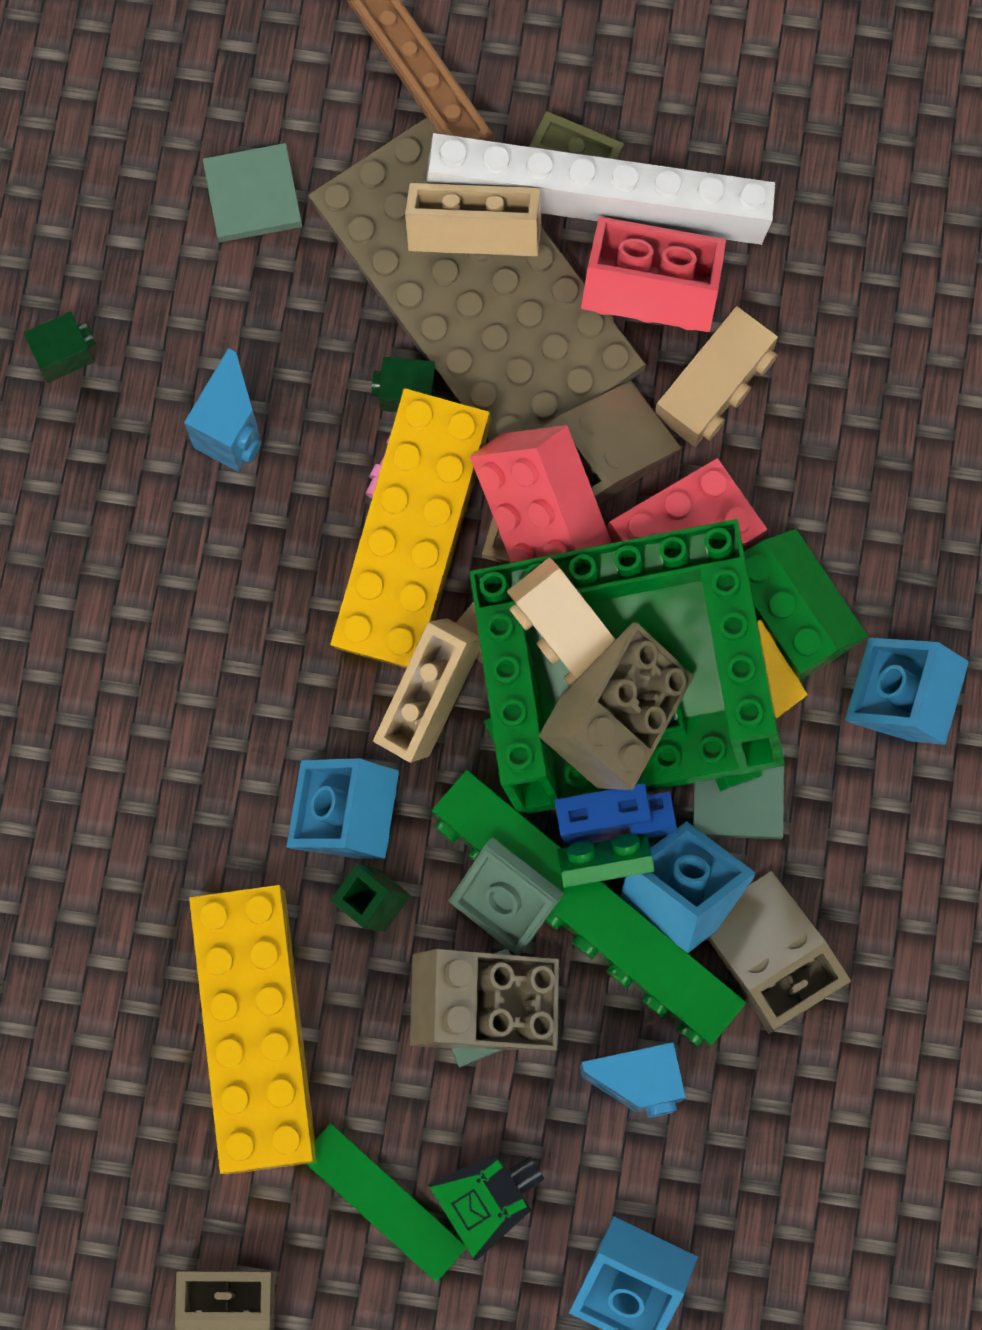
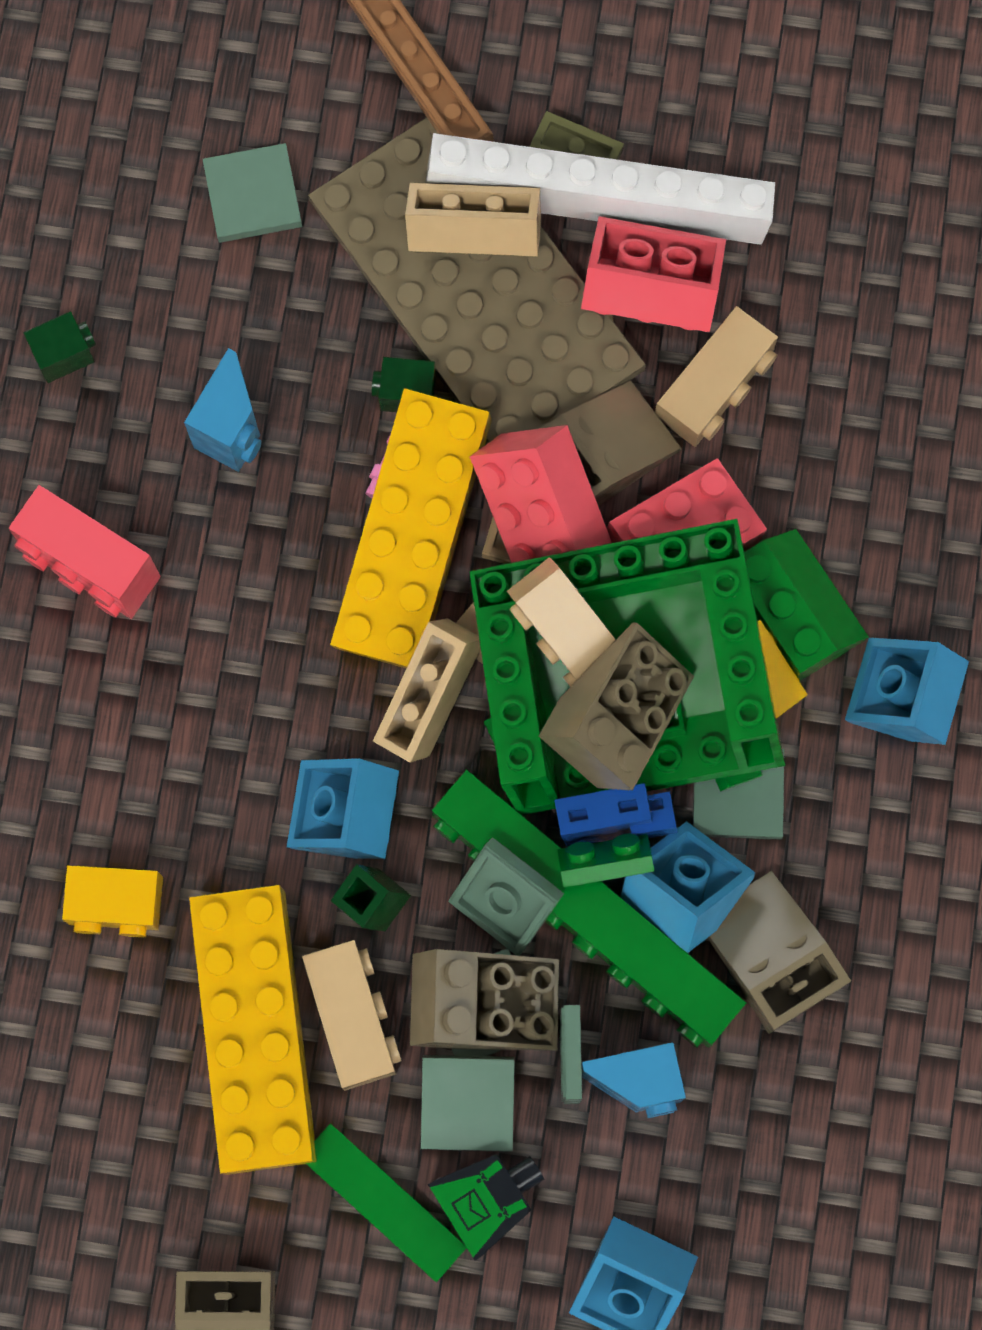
(83, 553): none -> coral brick
(112, 899): none -> yellow brick
(351, 1014): none -> tan brick
(467, 1103): none -> sand green tile
(570, 1054): none -> sand green tile

